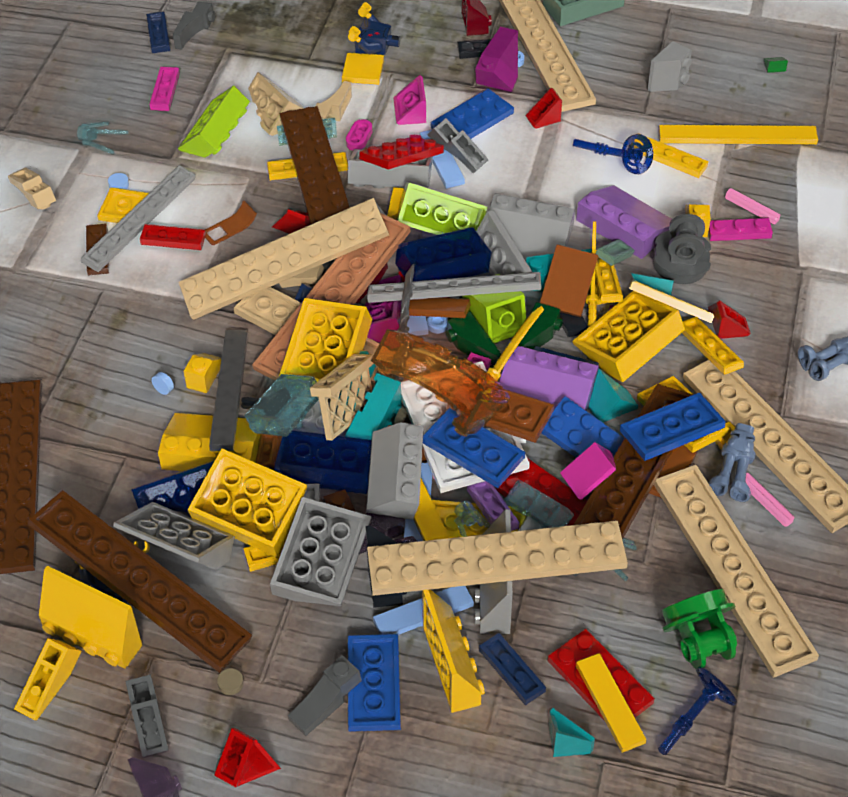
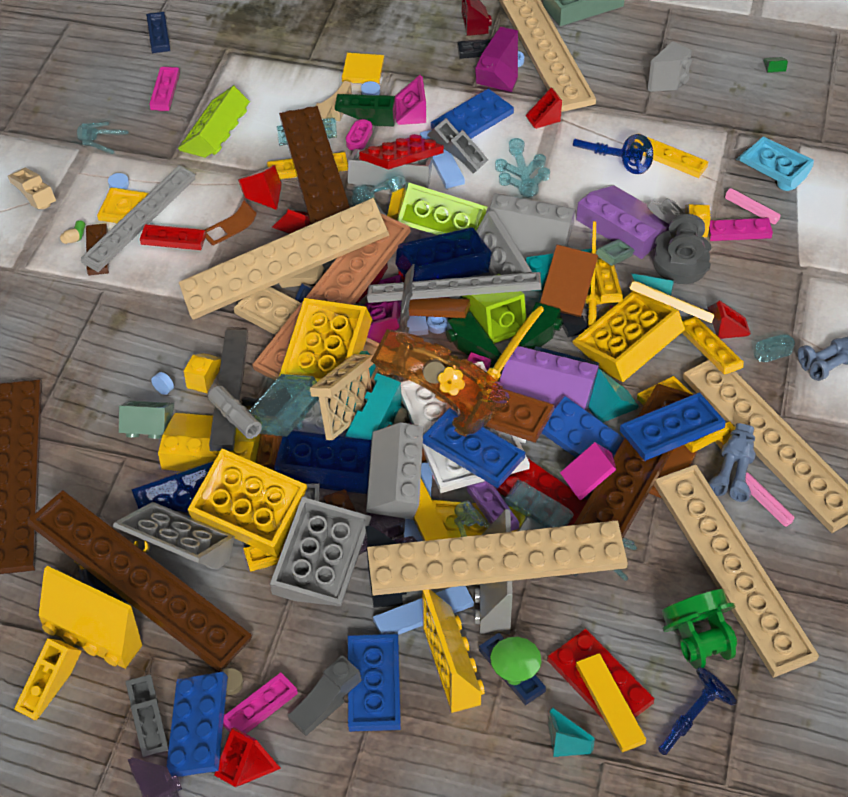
(73, 235): none -> tan arm
(145, 418): none -> sand green slope
(192, 23): dark grey slope -> none
(197, 724): none -> blue plate
(235, 412): none -> light grey axle
(260, 704): none -> dark pink plate
(262, 187): none -> red slope
(270, 102): tan wedge -> none
(364, 193): none -> clear light blue plant
(370, 88): none -> light blue tile
(372, 35): dark blue torso -> none
(375, 108): none -> dark green slope
(432, 369): none -> dark tan tile
(451, 381): none -> yellow plant
(515, 659): none -> bright green dish
(527, 187): none -> clear light blue plant
(666, 211): none -> light grey brick
(737, 134): yellow tile -> none
(775, 349): none -> clear light blue beam
(778, 163): none -> medium azure slope

